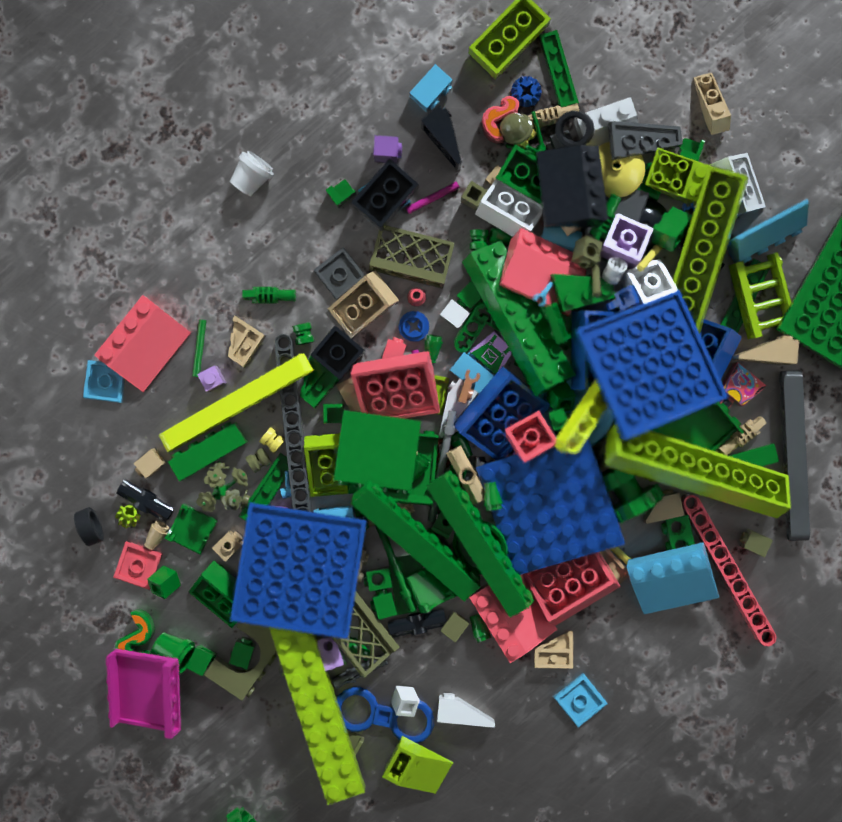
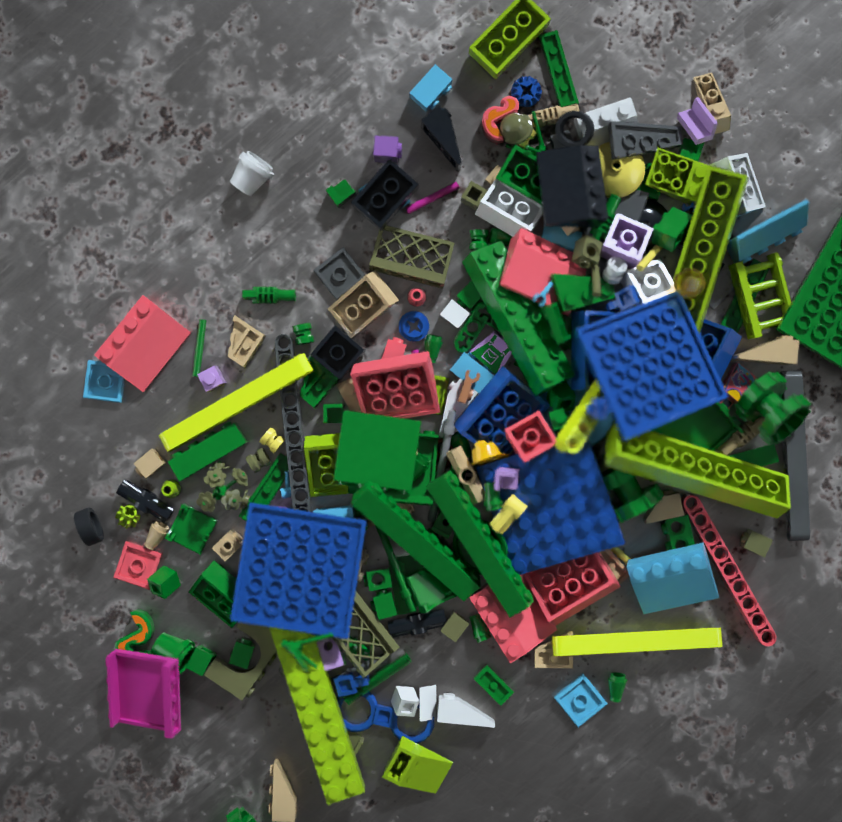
(175, 488): none -> lime cone
(284, 798): none -> tan slope
(295, 649): none -> green plant
(347, 683): none -> blue plate
(377, 678): none -> green axle
(428, 705): none -> white sticker
(486, 453): none -> yellow piece
(493, 685): none -> green plate
(506, 478): none -> lavender panel
(510, 511): none -> light yellow piece
(599, 408): none -> blue gear
(616, 686): none -> green cone
(637, 641): none -> neon yellow beam
(689, 283): none -> clear yellow hair
(698, 122): none -> lavender panel
(765, 400): none -> green piece

